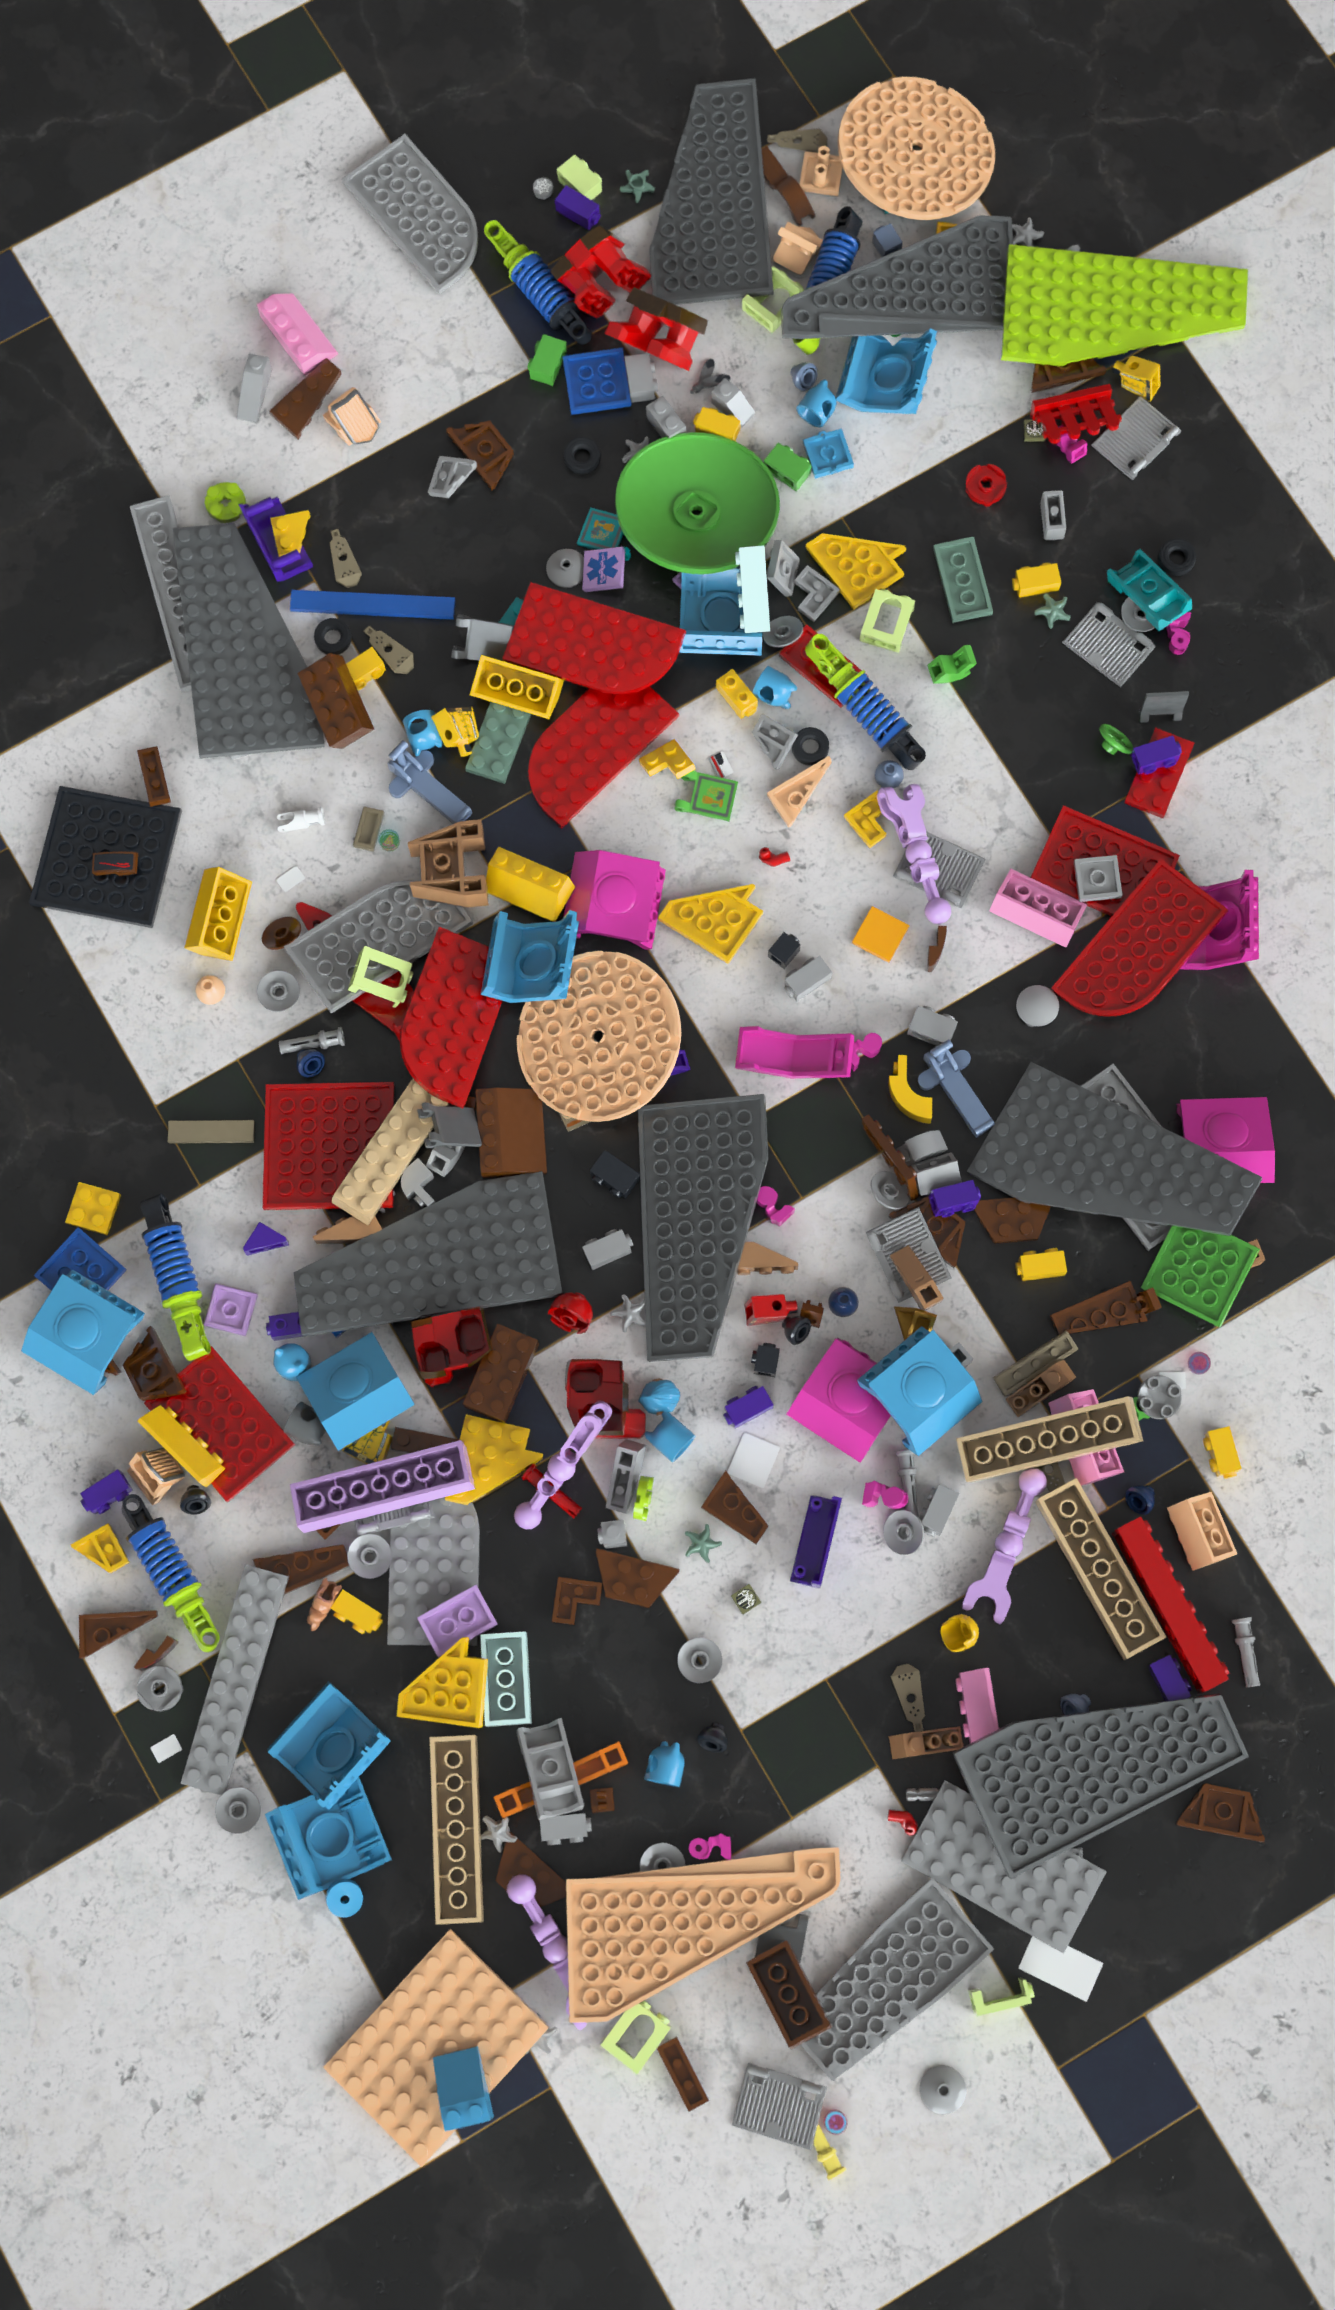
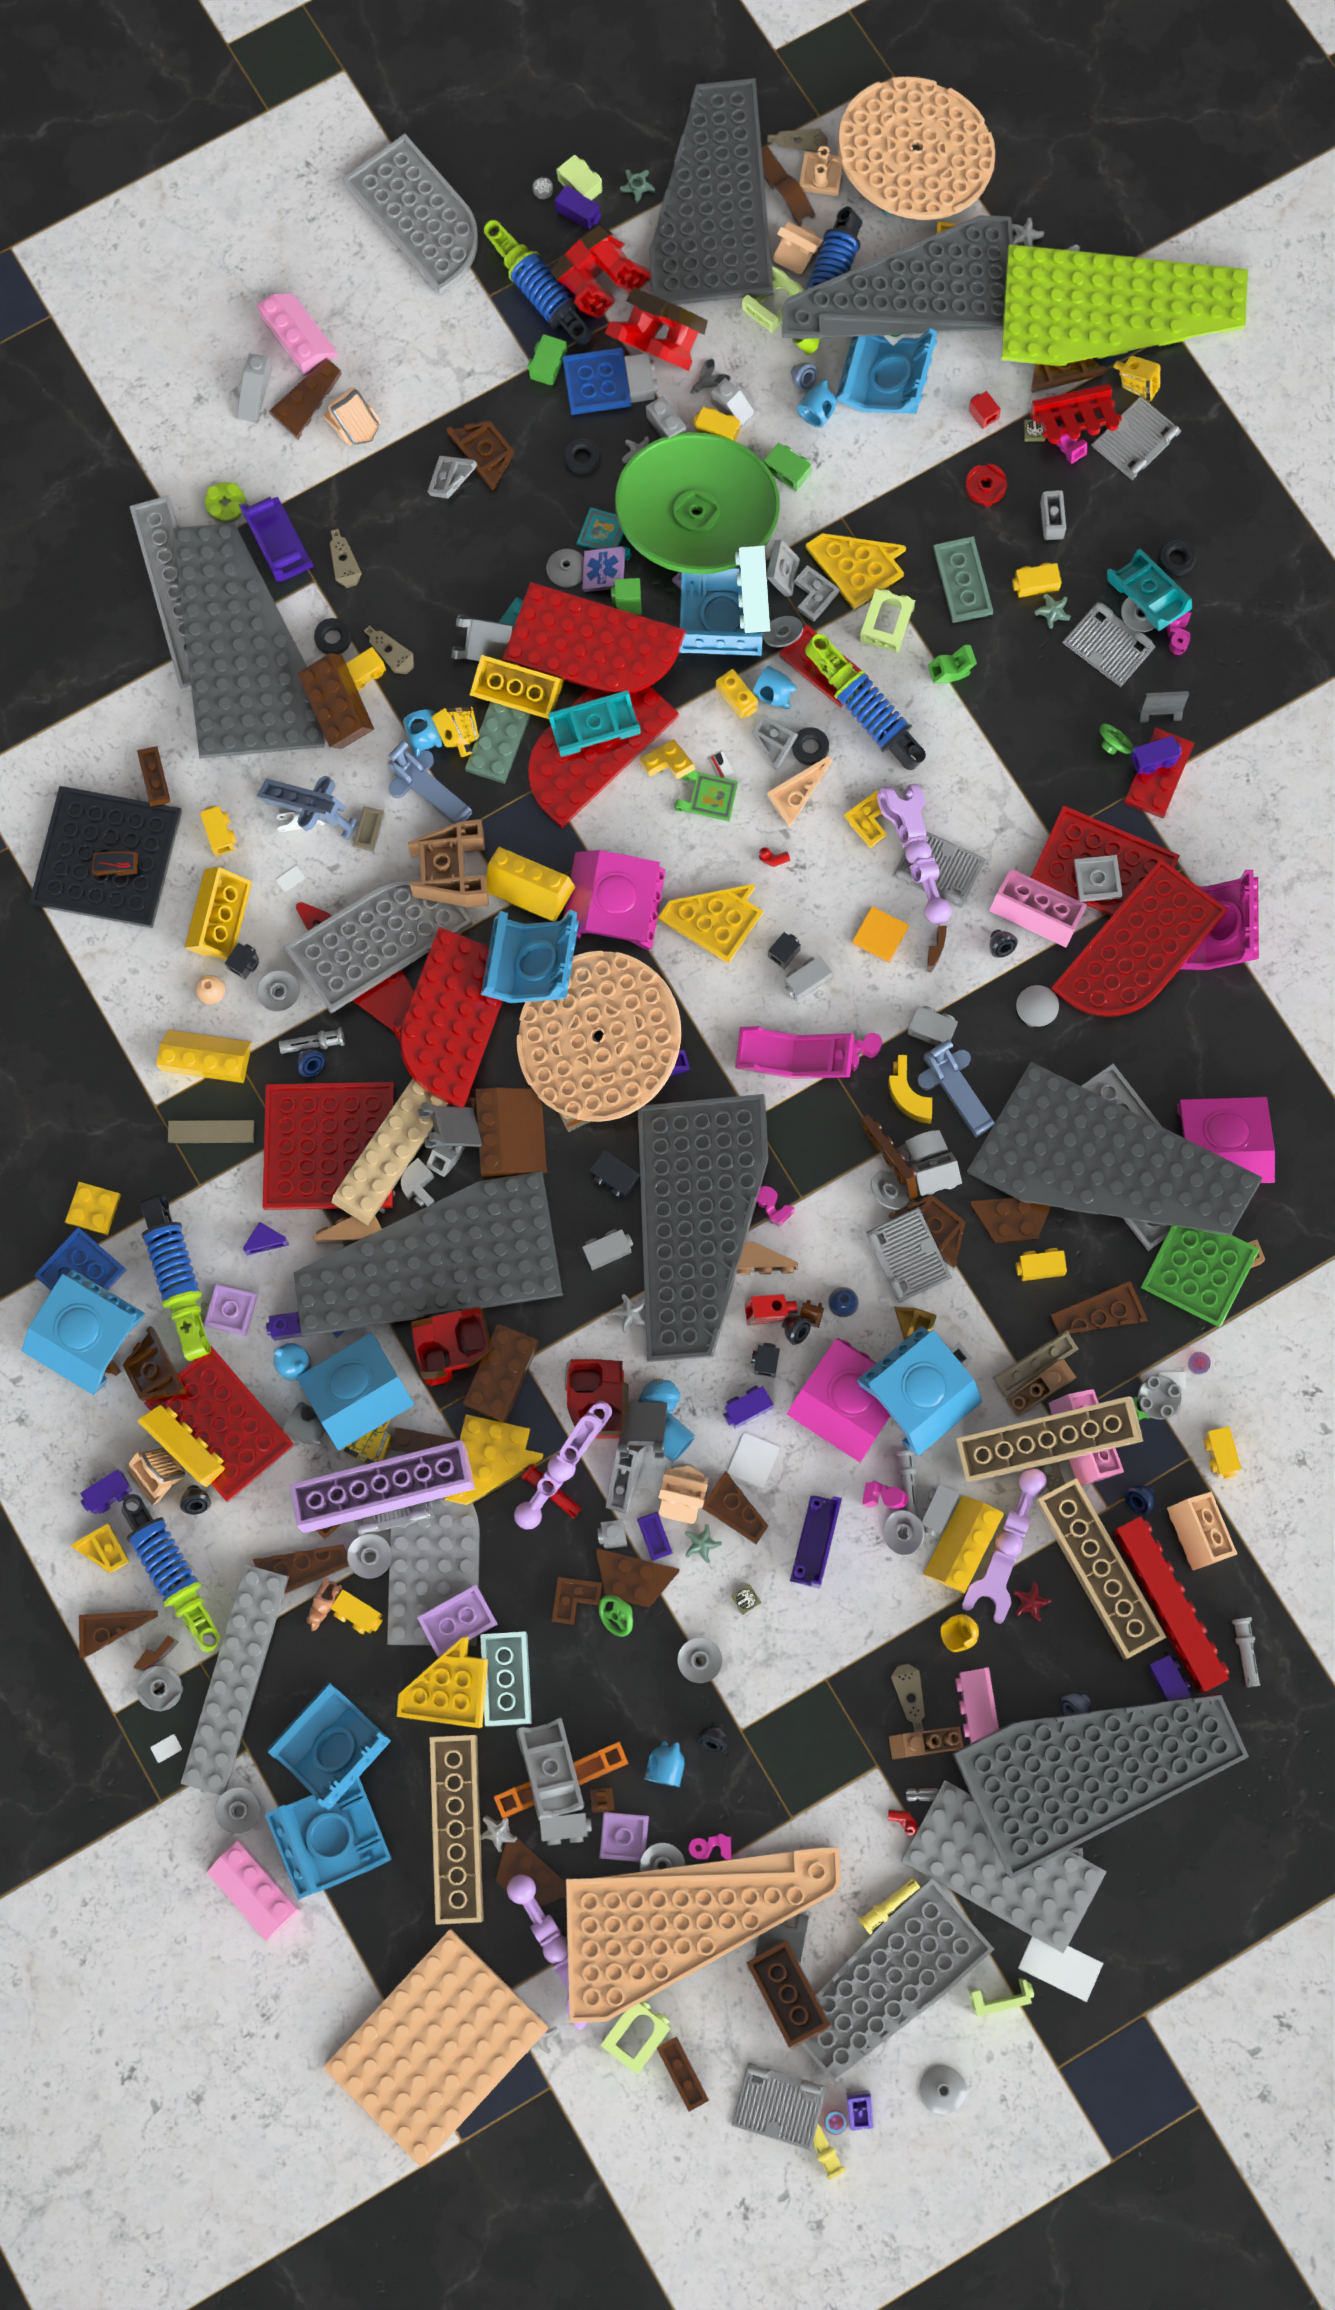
(204, 1056): none -> yellow slope
(217, 830): none -> yellow brick
(242, 960): none -> black brick
(253, 1890): none -> bright pink slope
(281, 933): reddish brown dish -> none
(290, 531): yellow wing -> none
(312, 804): none -> sand blue piece
(339, 1889): piece -> none
(358, 980): yellowish green panel -> none
(372, 604): blue tile -> none
(389, 840): clear light blue tile -> none
(462, 2089): dark azure slope -> none
(571, 1311): red cylinder -> none
(593, 723): none -> teal piece
(620, 1613): none -> bright green piece
(623, 1836): none -> lavender tile
(627, 595): none -> bright green brick
(643, 1498): lime plate -> none
(644, 1427): none -> dark grey flag
(654, 1536): none -> dark purple tile
(682, 1493): none -> light nougat piece
(828, 453): dark azure plate -> none
(859, 2110): none -> dark purple slope
(881, 1911): none -> light yellow pin
(886, 240): sand blue brick -> none
(889, 774): sand blue brick -> none
(916, 1278): medium nougat slope -> none
(954, 1198): dark purple brick -> none
(963, 1544): none -> yellow slope
(984, 409): none -> red brick
(1002, 943): none -> black brick
(1031, 1602): none -> dark red animal
(1148, 1301): reddish brown tile -> none
(1222, 1812): reddish brown wing -> none

